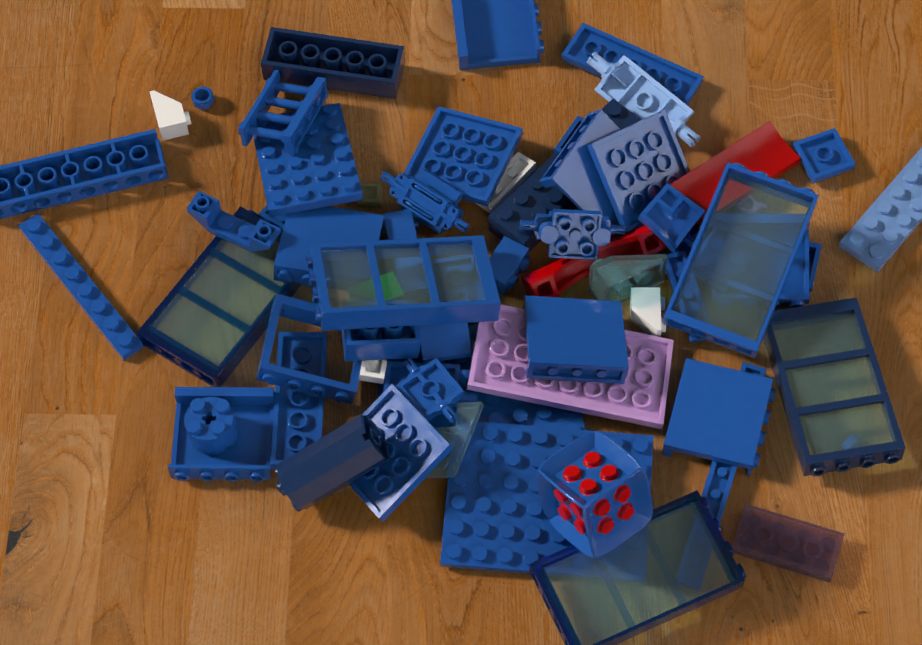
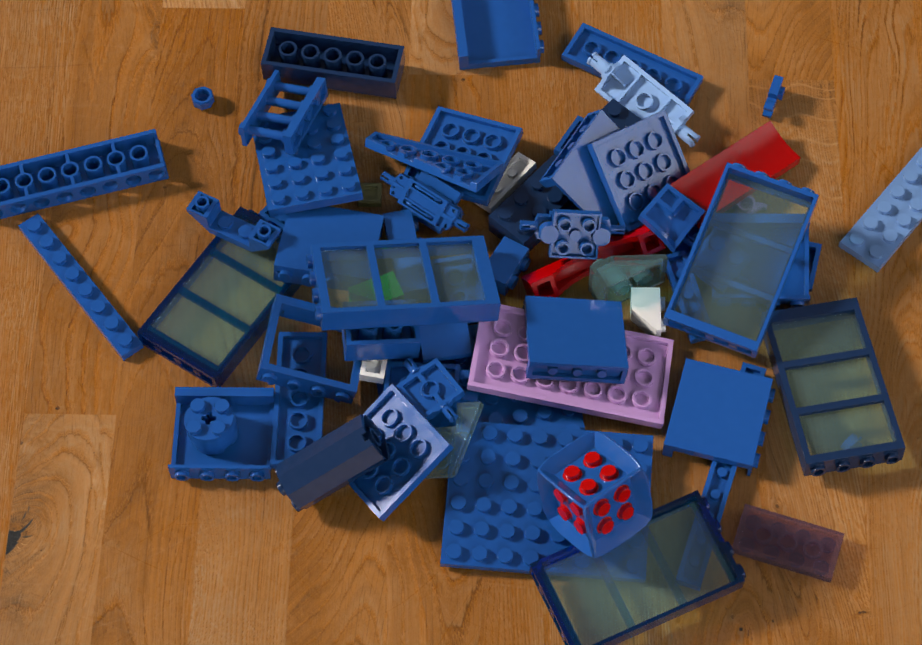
(170, 116): white slope -> none
(451, 165): none -> blue wing
(775, 93): none -> blue plate
(823, 155): blue plate -> none

